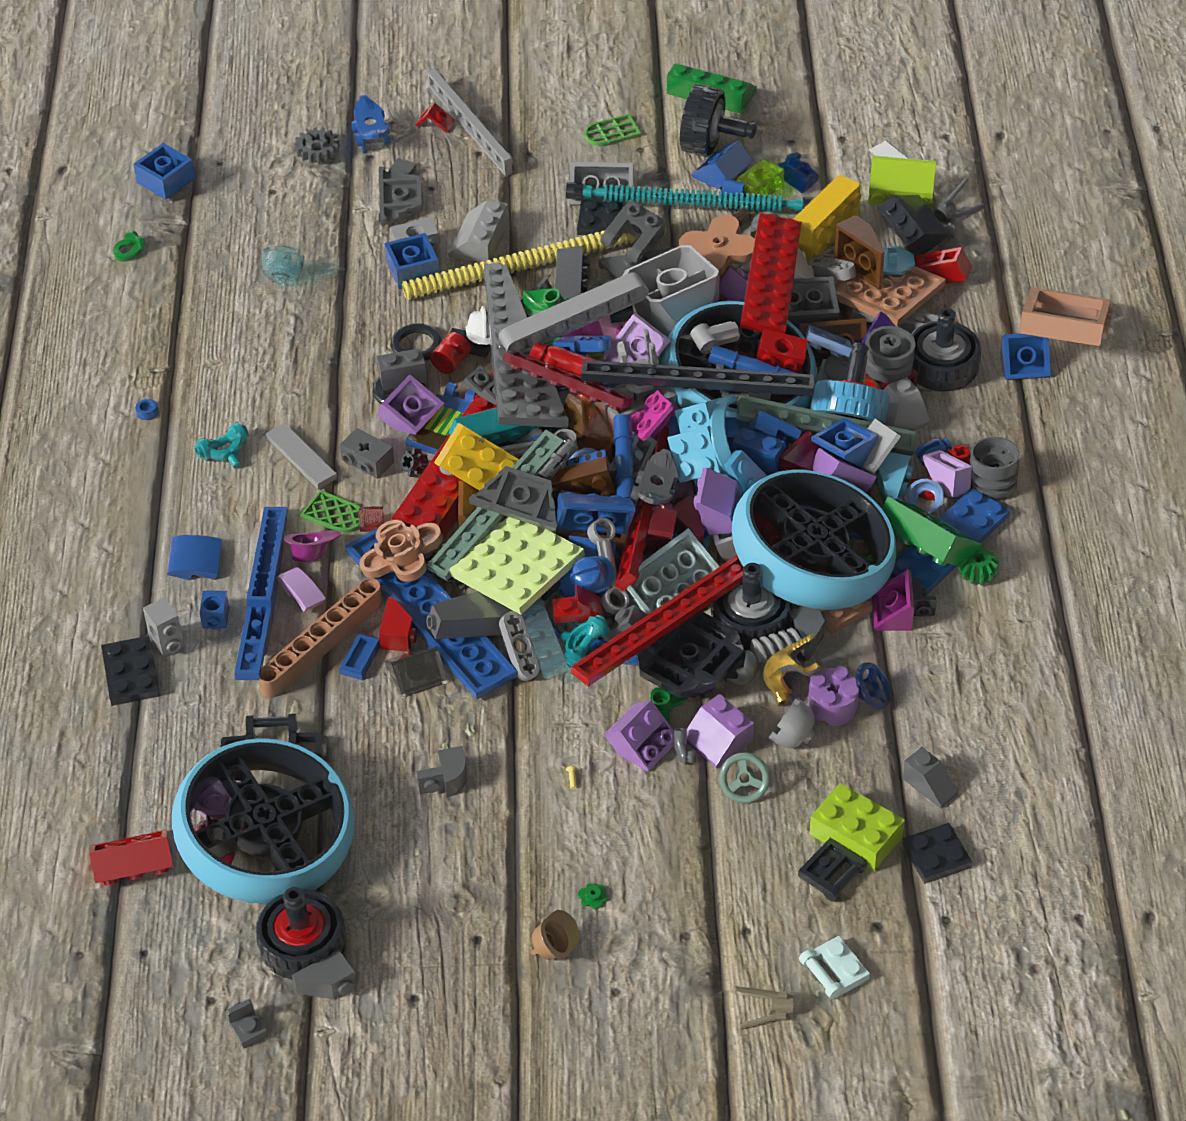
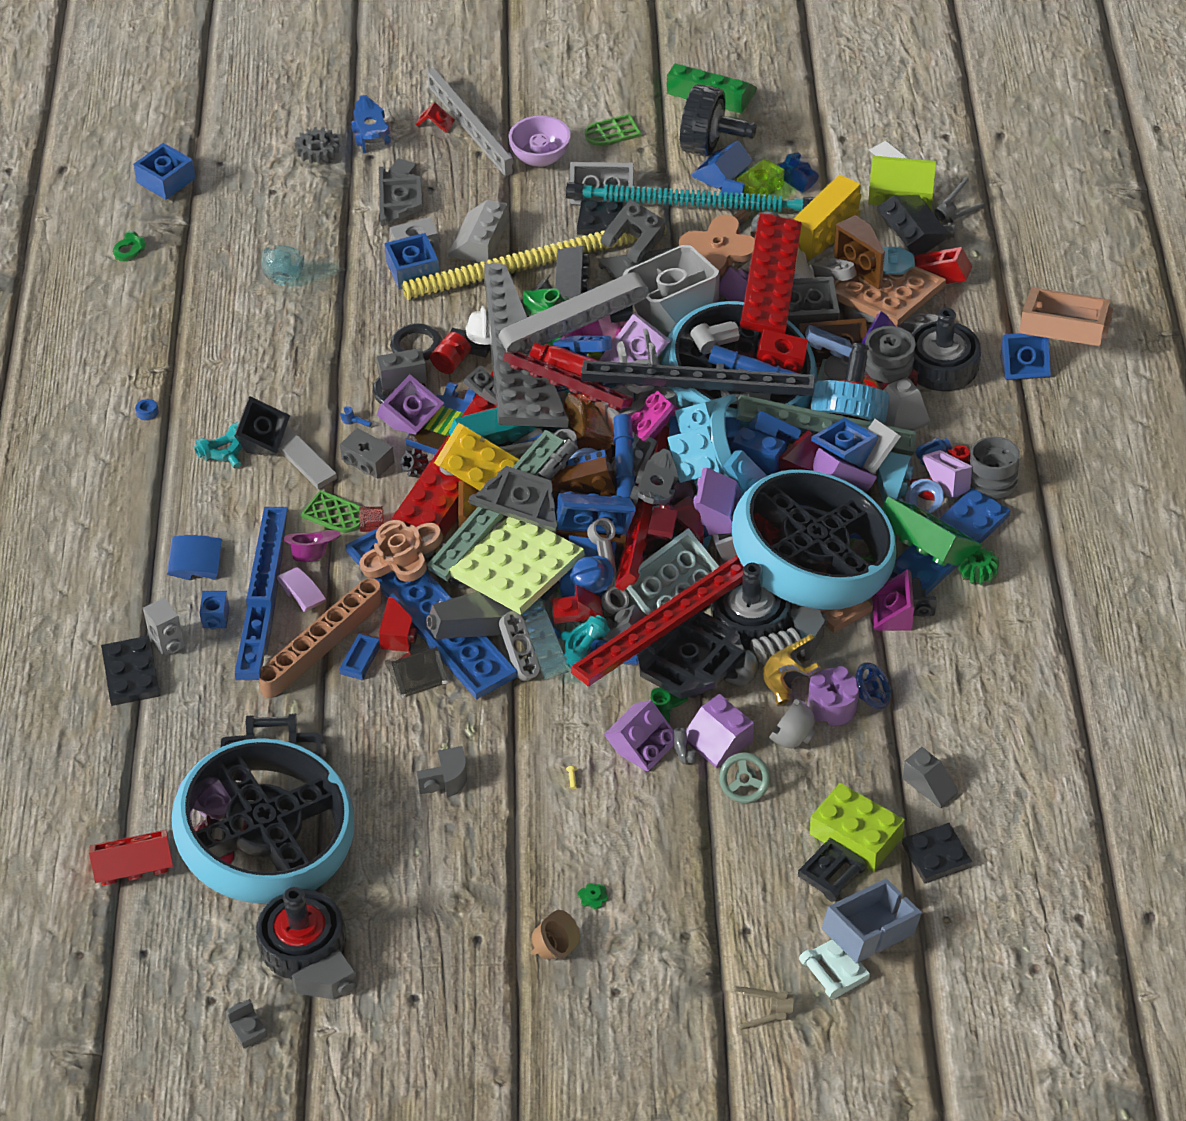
(261, 427): none -> black slope
(349, 417): none -> blue hand
(539, 140): none -> lavender piece
(869, 921): none -> sand blue piece

